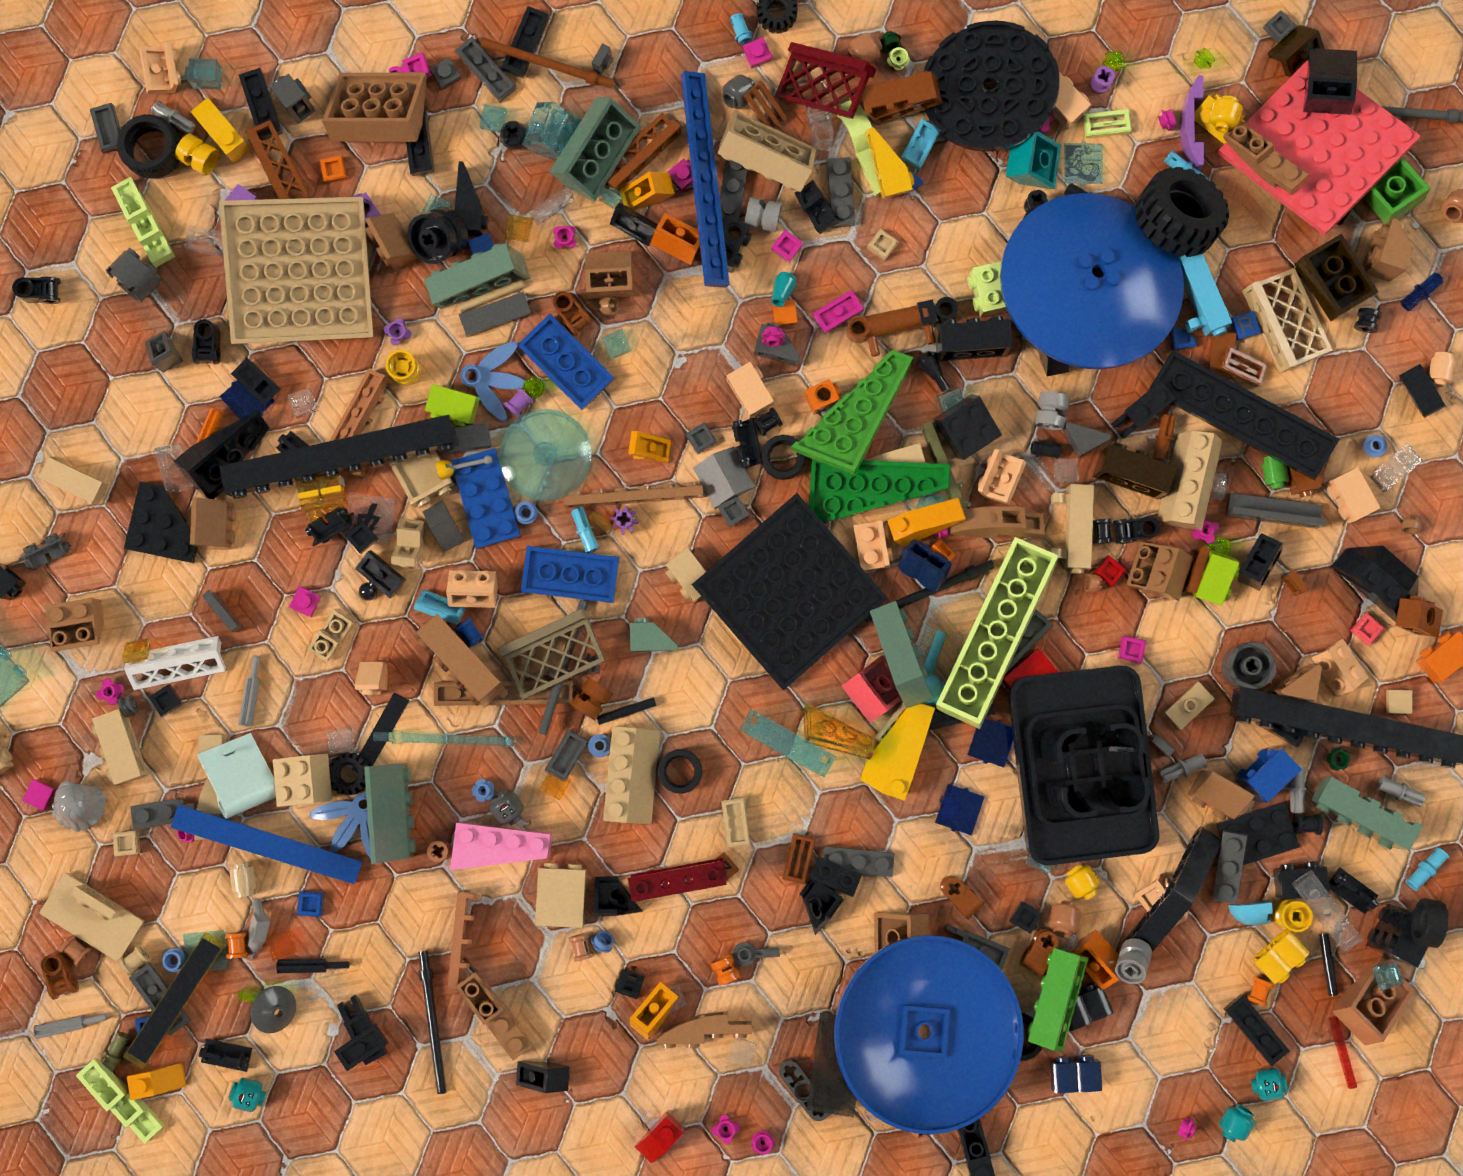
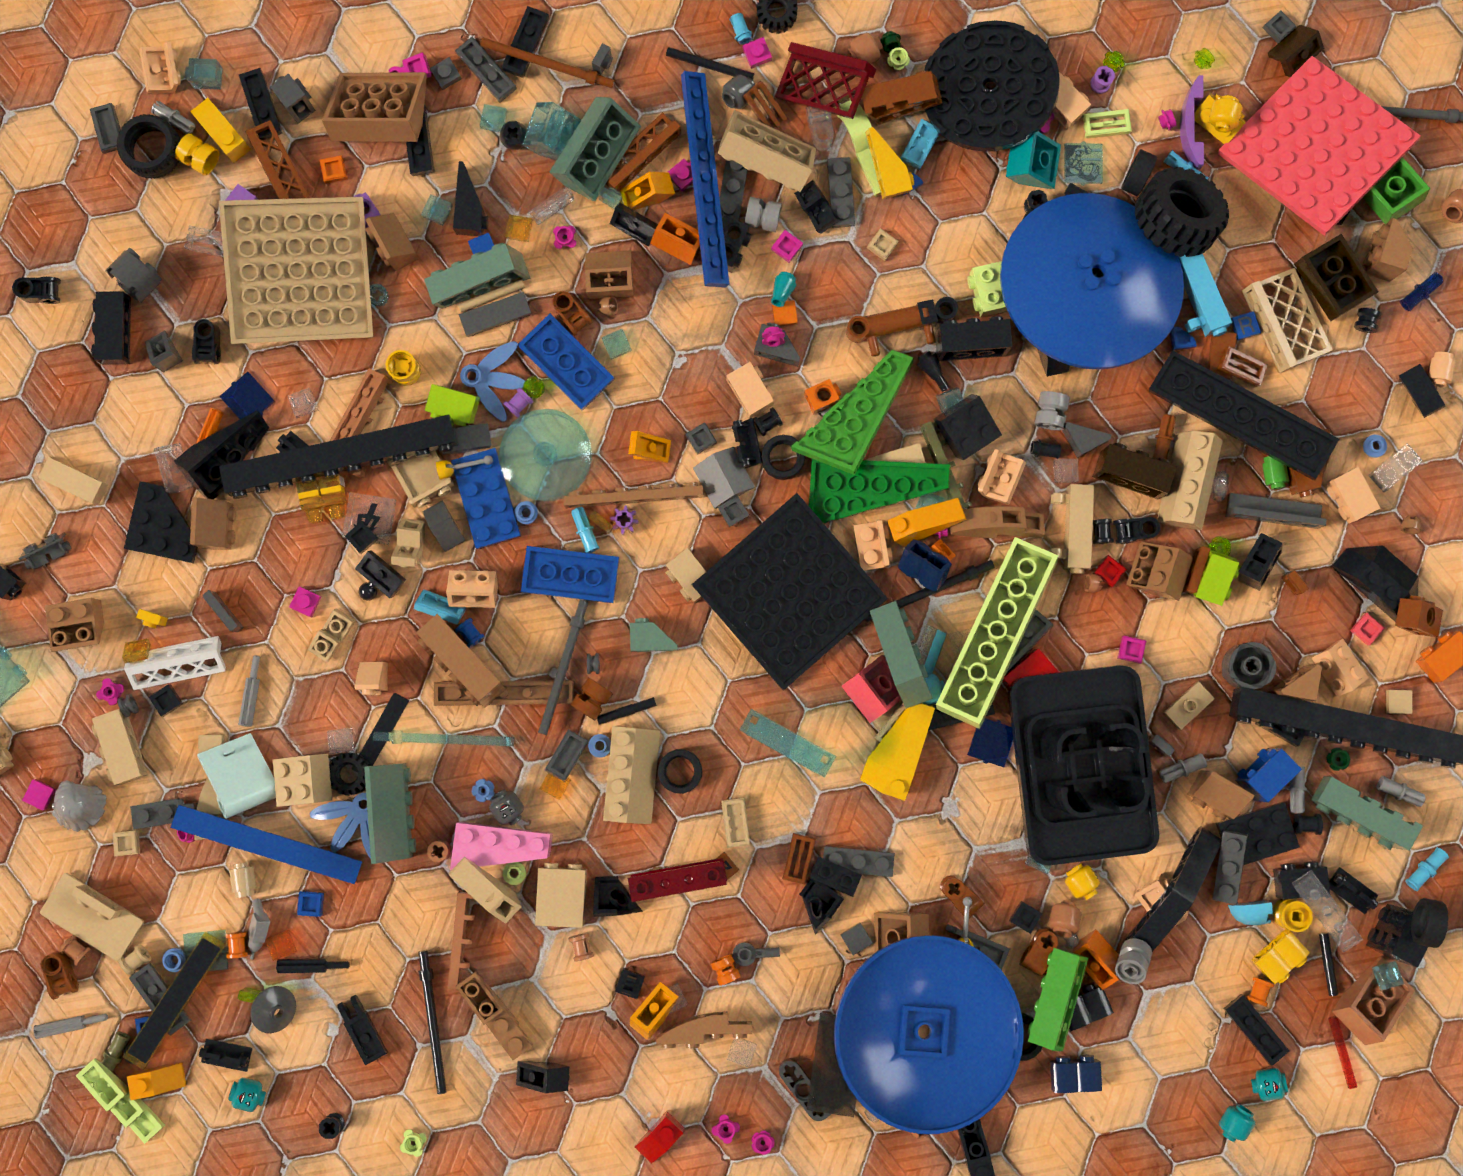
(111, 328): none -> black brick
(143, 222): yellowish green slope -> none
(151, 619): none -> yellow plate
(255, 381): black slope -> none
(324, 1130): none -> black bush
(338, 521): black hinge -> none
(361, 1047): black plate -> none
(382, 299): none -> clear light blue bush
(391, 329): medium lavender plate -> none
(407, 1147): none -> yellowish green plate
(437, 235): black wheel -> none
(486, 890): none -> tan slope
(521, 873): none -> yellowish green plate
(540, 638): dark tan fence -> none
(602, 941): medium blue plate -> none
(706, 63): none -> black bar
(835, 735): clear yellow wing -> none
(838, 312): dark pink plate -> none
(856, 938): none -> dark grey tile
(959, 809): clear blue piece -> none
(967, 901): none -> light grey hinge
(1139, 172): none -> black tyre
(1145, 408): black hinge -> none
(1187, 1128): dark pink plate -> none
(1209, 536): dark pink plate -> none
(1264, 160): medium nougat slope -> none
(1331, 81): black slope -> none

